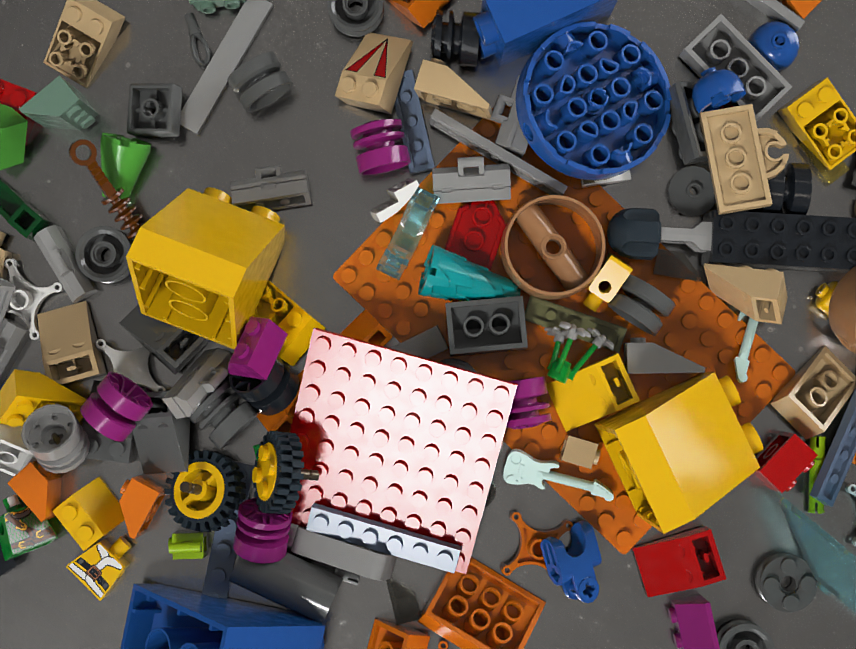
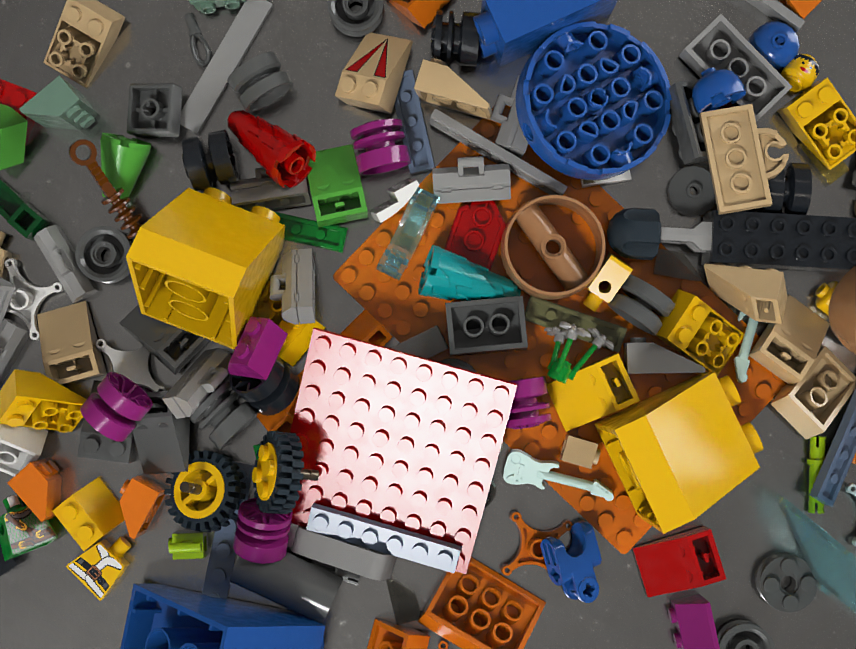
(55, 438): light grey wheel -> none
(203, 162): none -> black wheel
(275, 149): none -> red cone
(299, 278): none -> light grey piece
(307, 232): none -> green tile
(336, 186): none -> bright green slope
(699, 332): none -> yellow slope
(784, 461): red brick -> none
(793, 345): none -> tan slope
(801, 72): none -> yellow head

